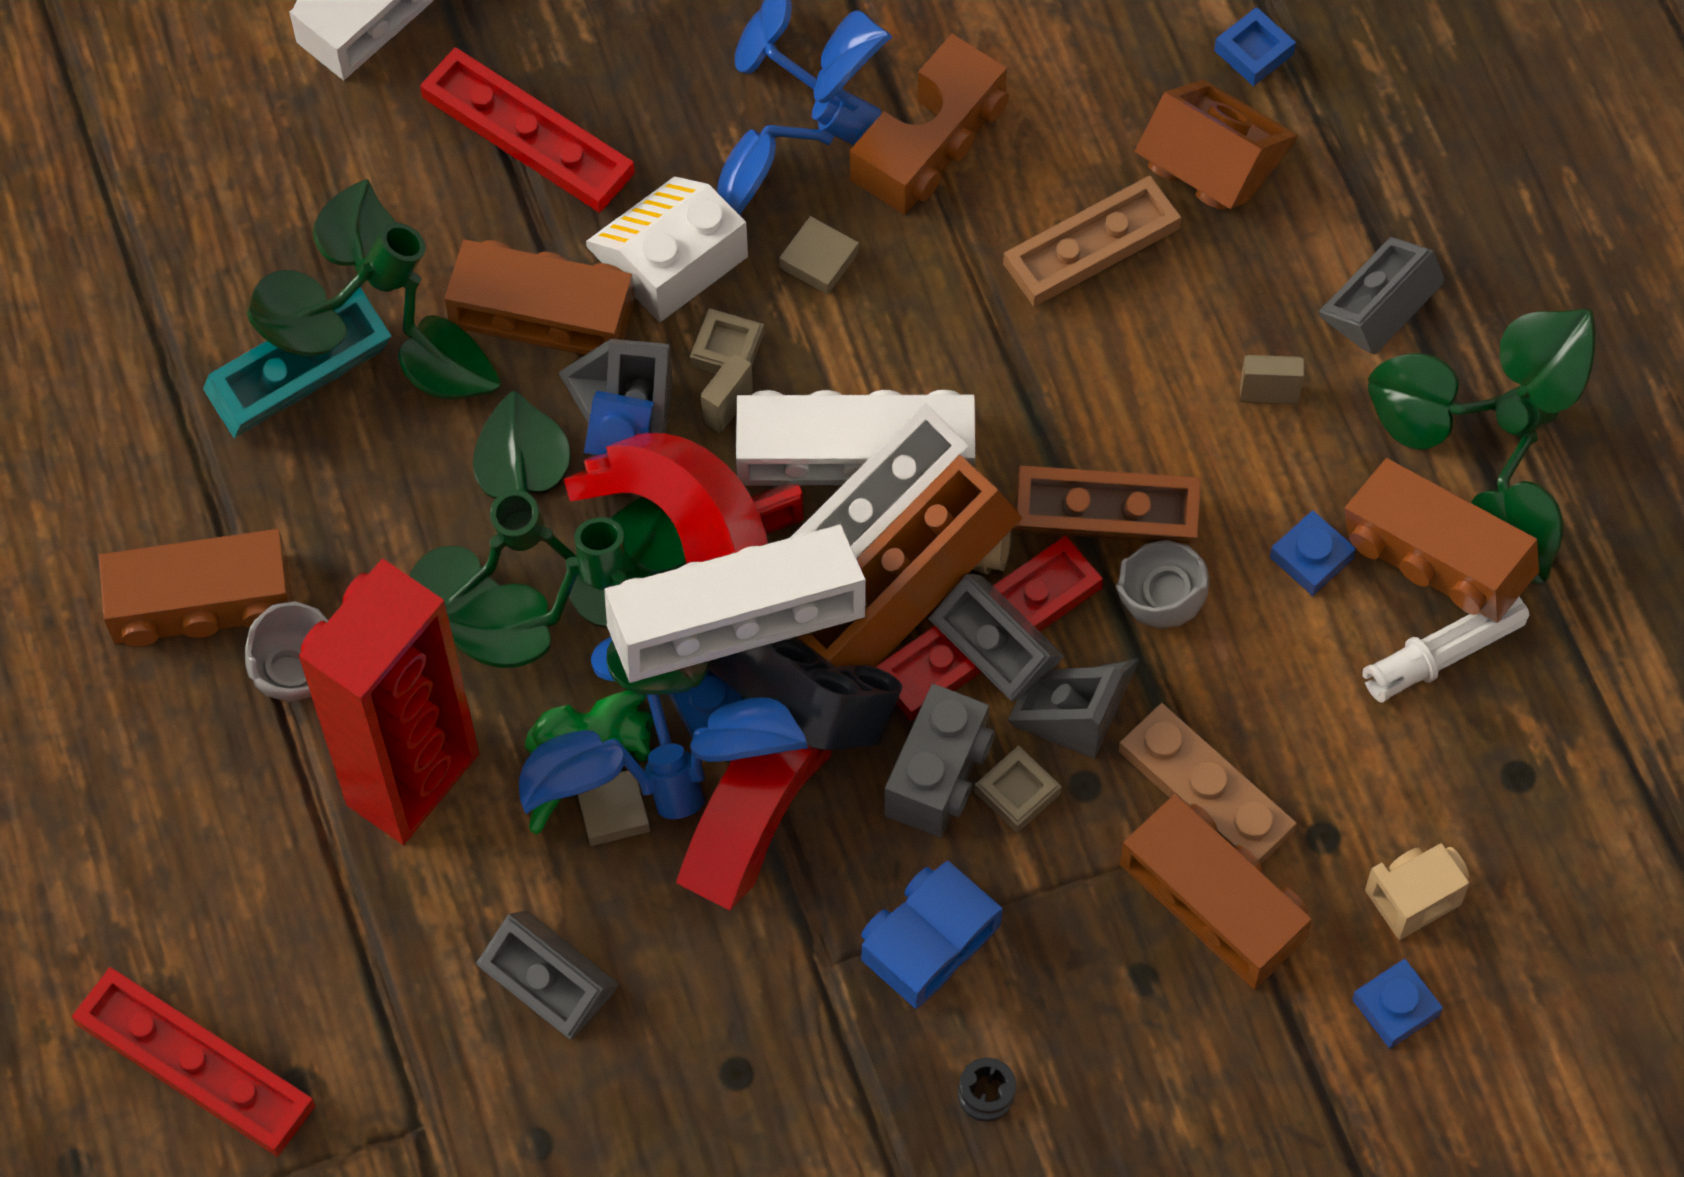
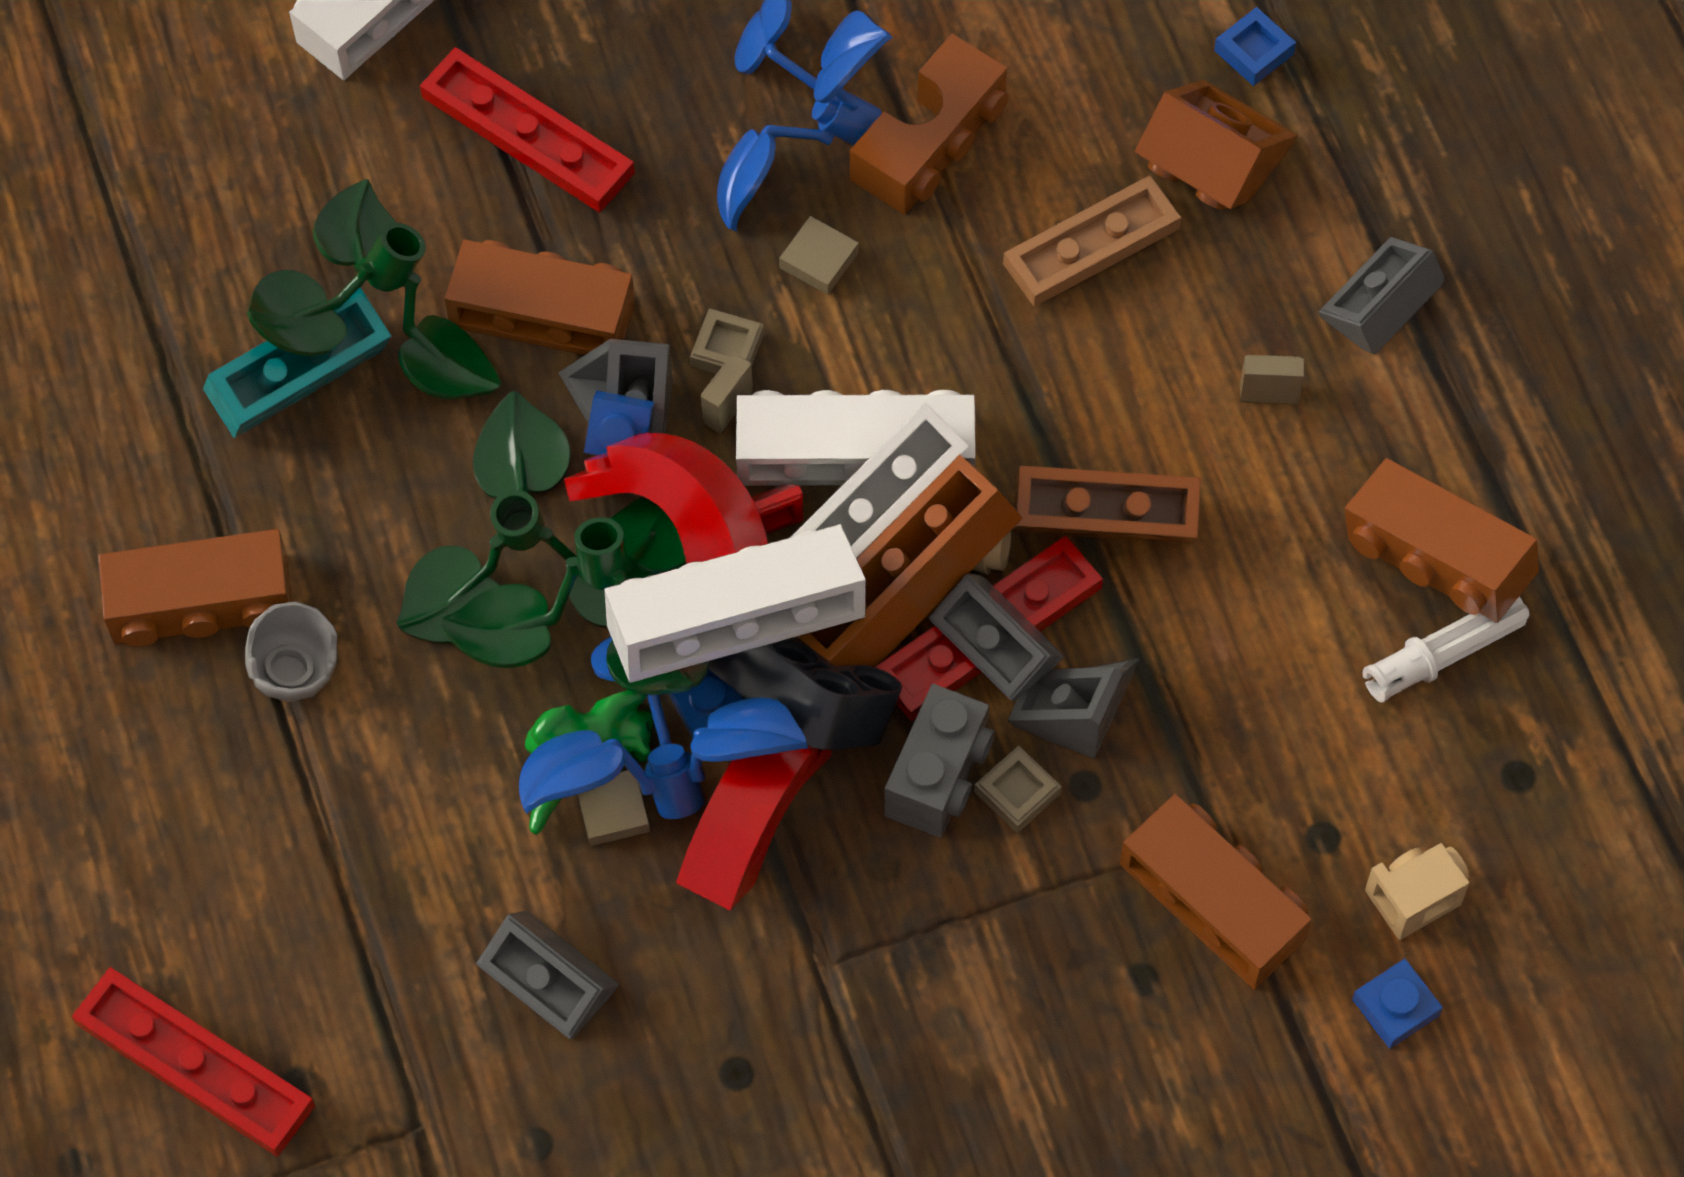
(390, 699): red brick -> none
(674, 244): white slope -> none
(930, 932): blue brick -> none
(978, 1108): black bush -> none
(1163, 584): light grey hair -> none
(1190, 768): medium nougat plate -> none
(1312, 553): blue plate -> none
(1552, 363): dark green plant -> none

